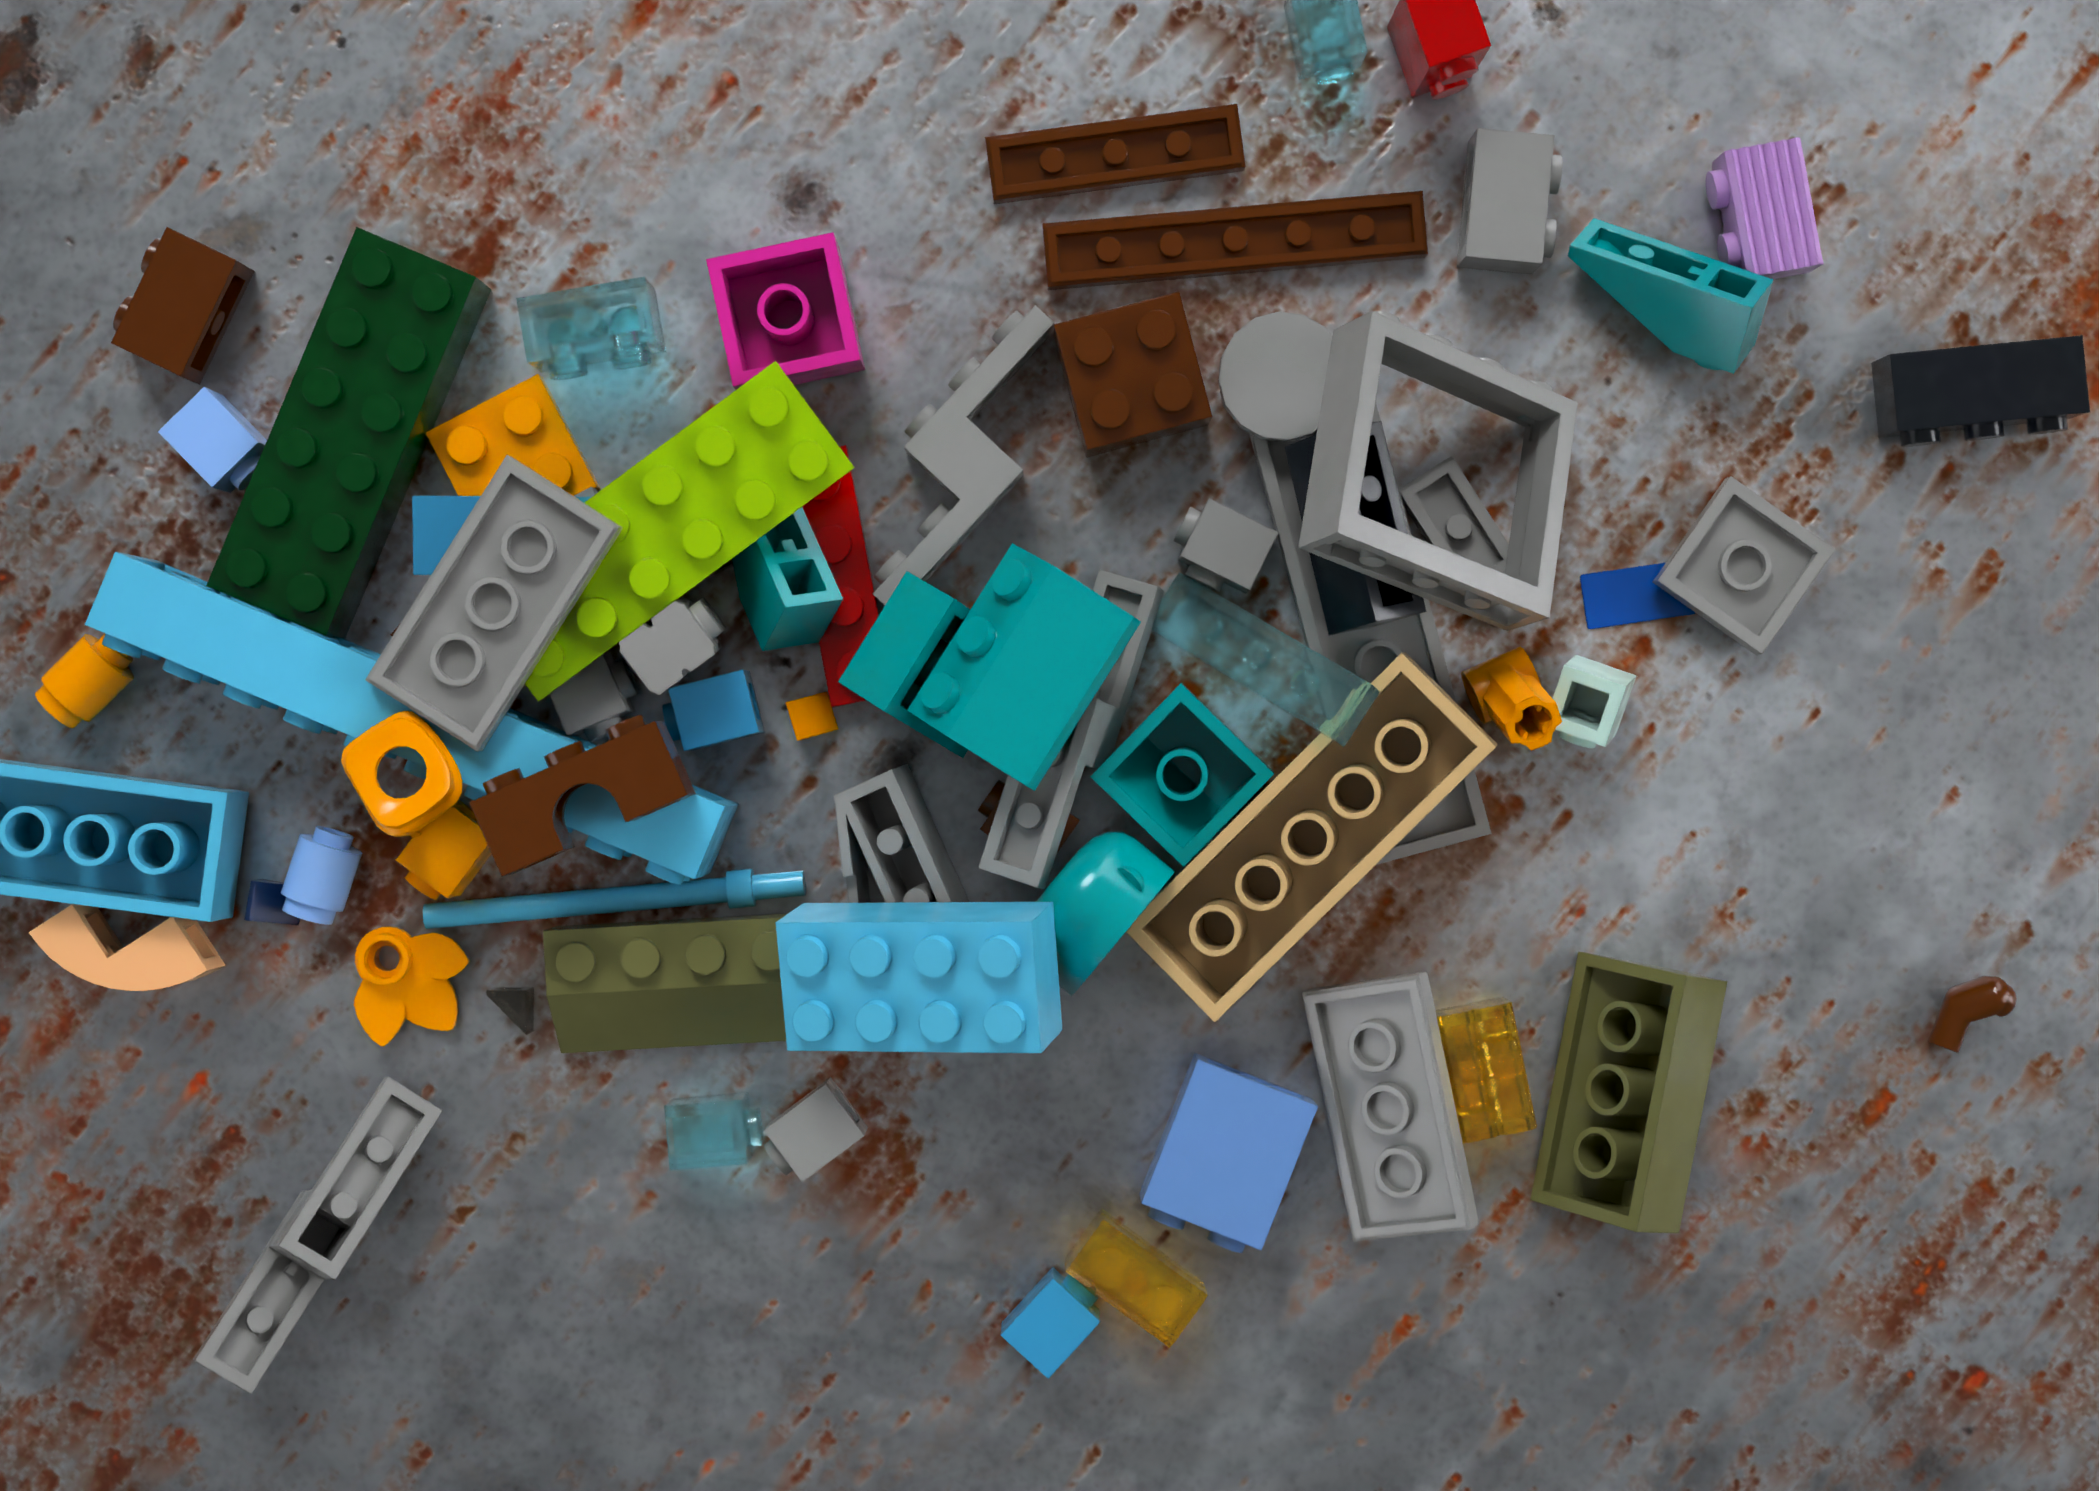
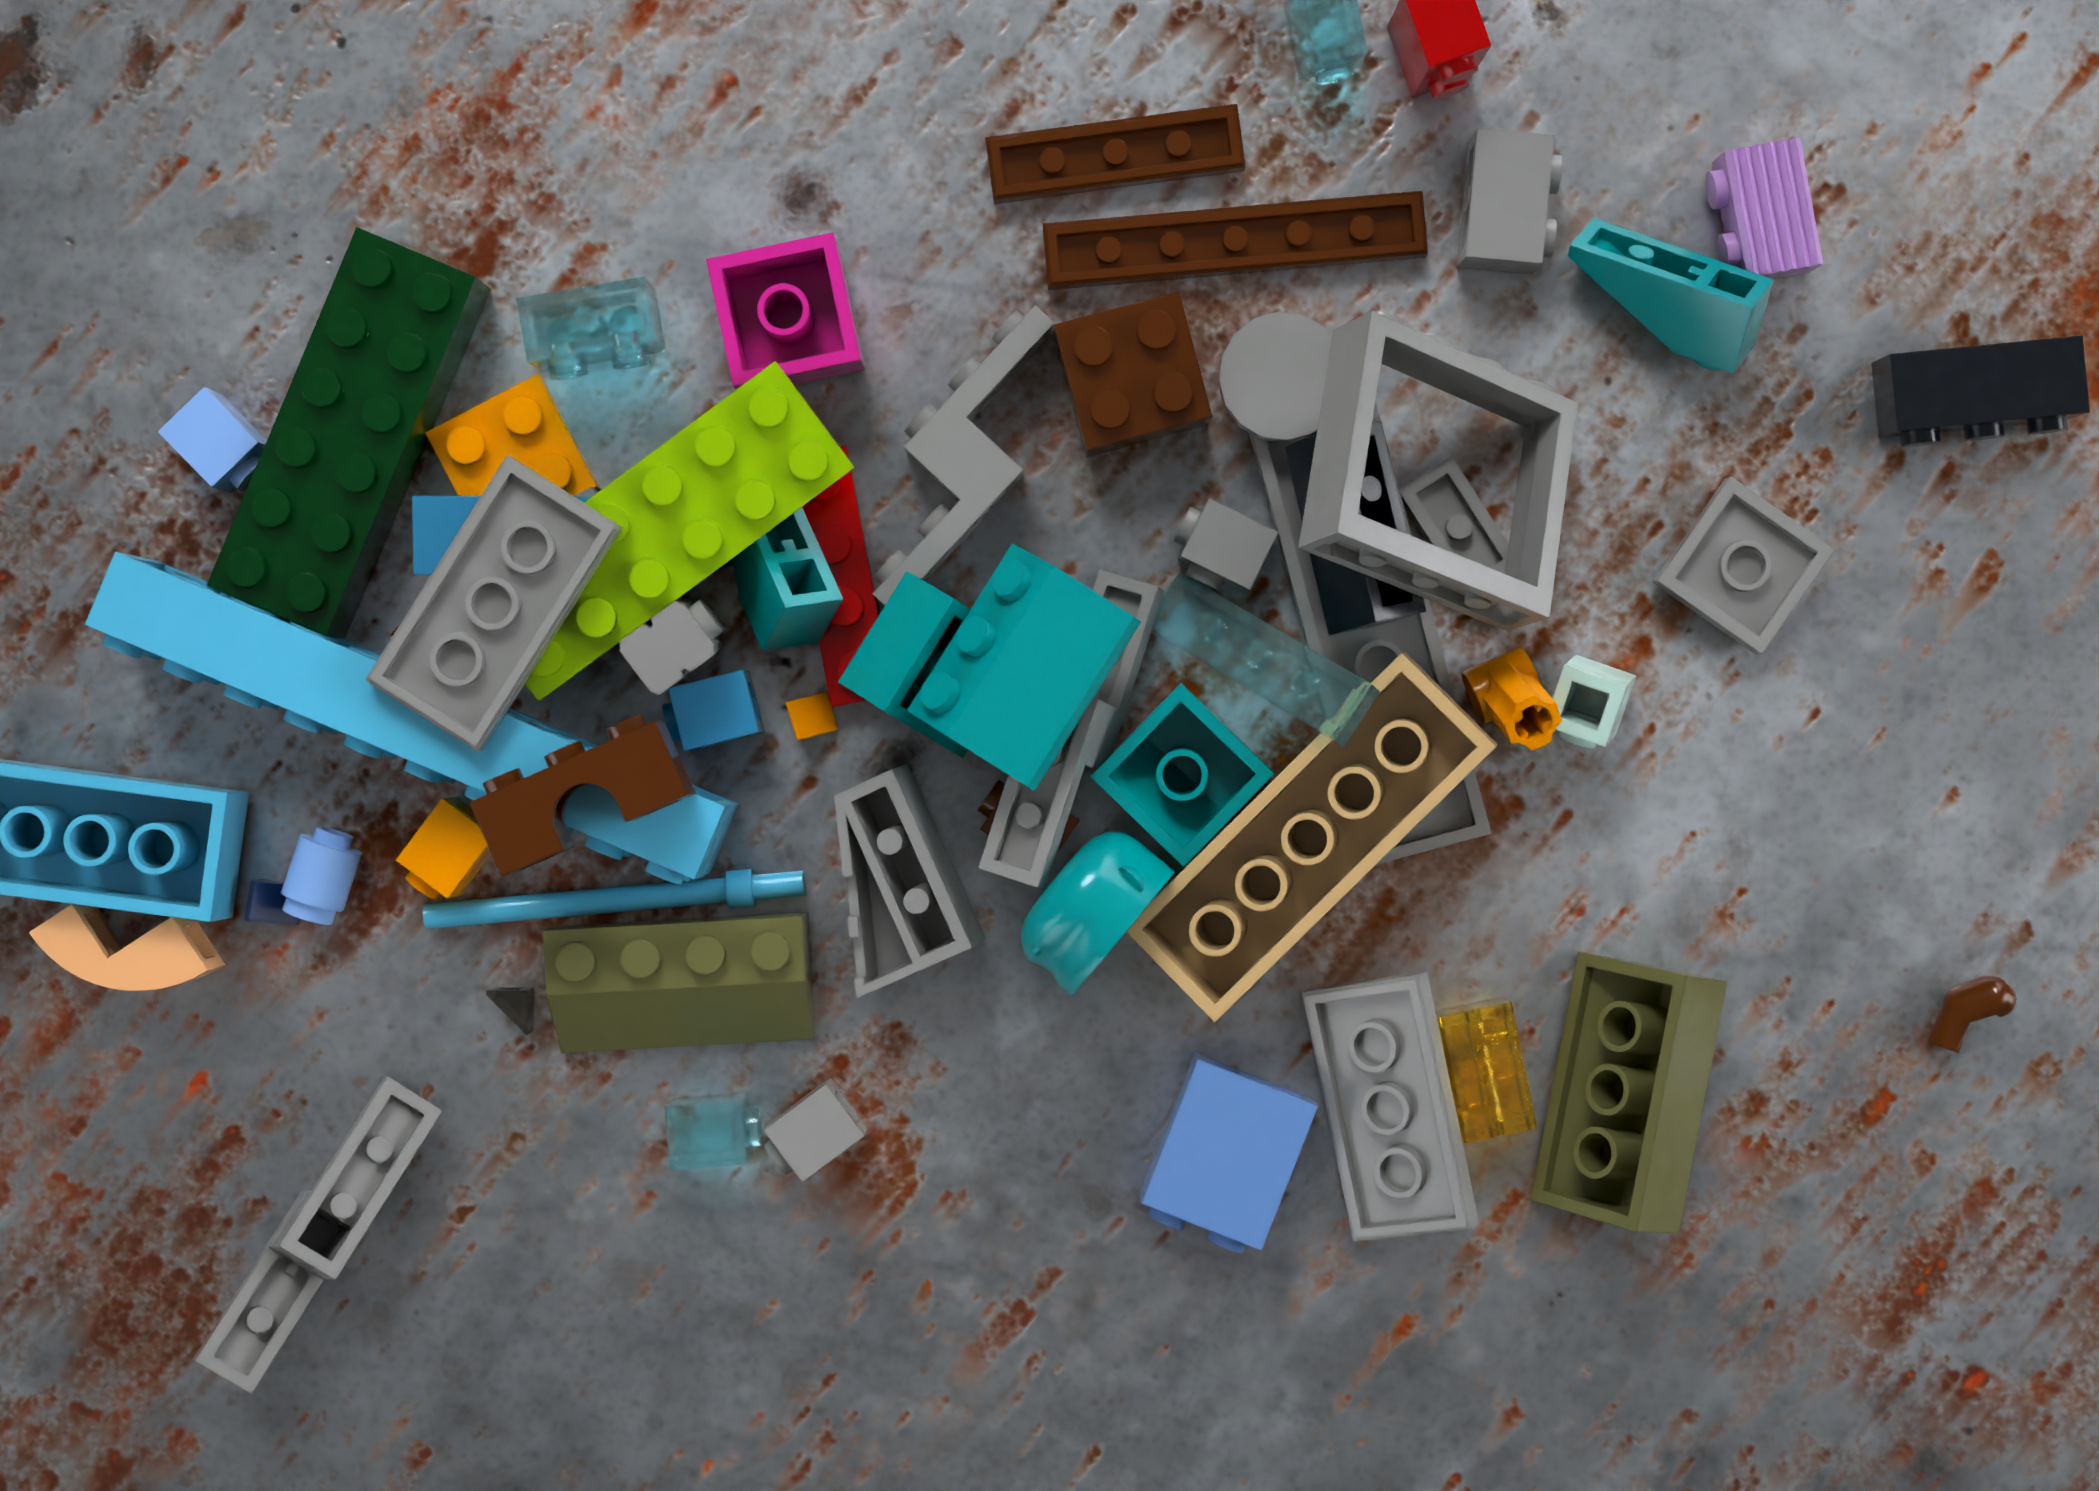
(84, 681): light orange brick -> none
(181, 305): reddish brown brick -> none
(414, 989): light orange plate -> none
(442, 782): light orange piece -> none
(595, 698): light grey brick -> none
(920, 977): medium azure brick -> none
(1051, 1321): dark azure brick -> none
(1135, 1278): clear yellow brick -> none
(1627, 597): blue sticker -> none

